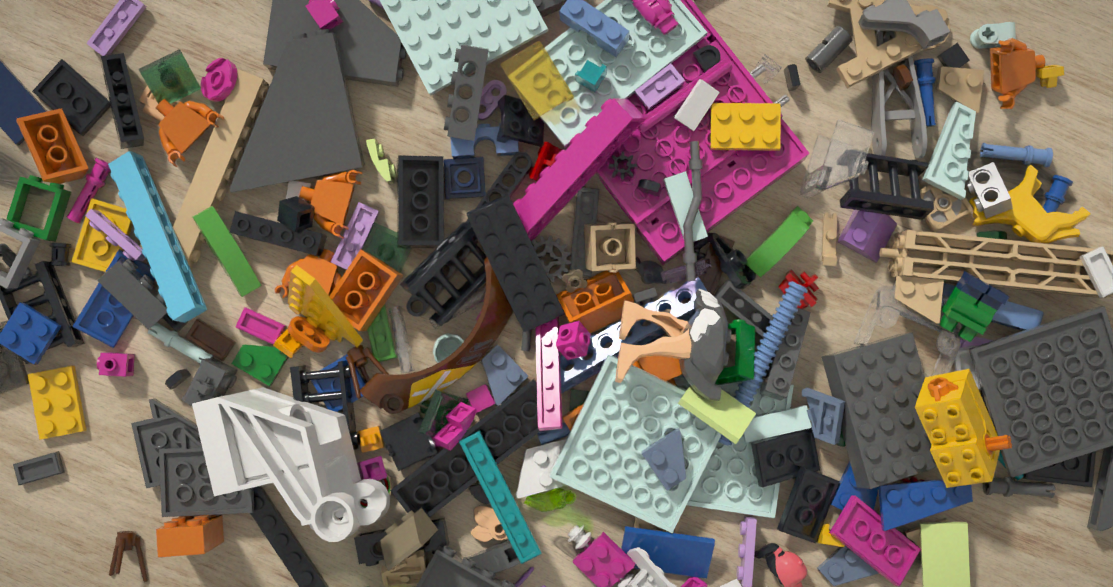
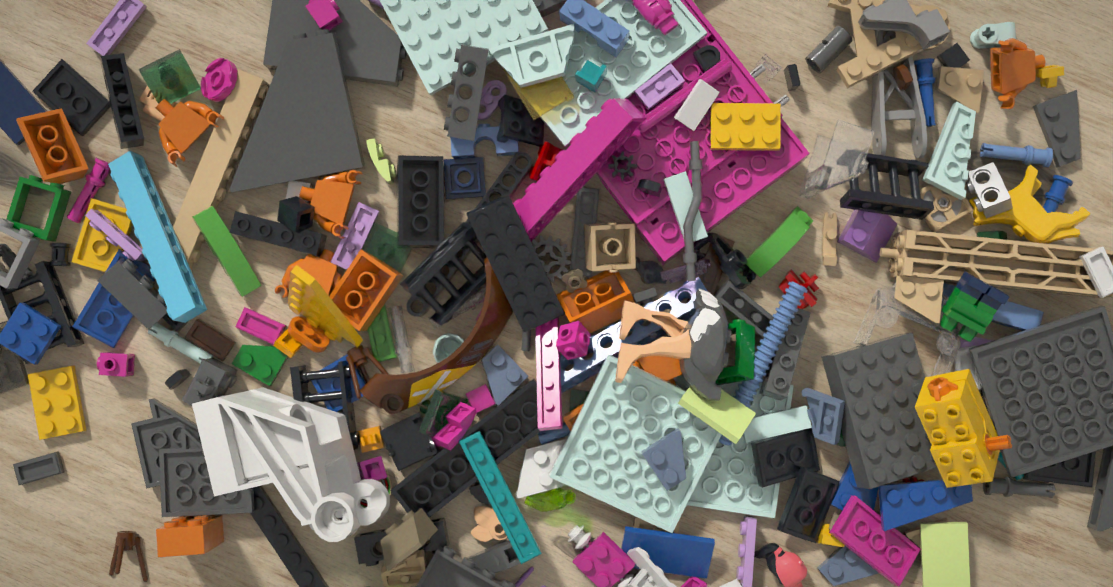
(537, 56): none -> light aqua wing
(1061, 127): none -> dark grey wing

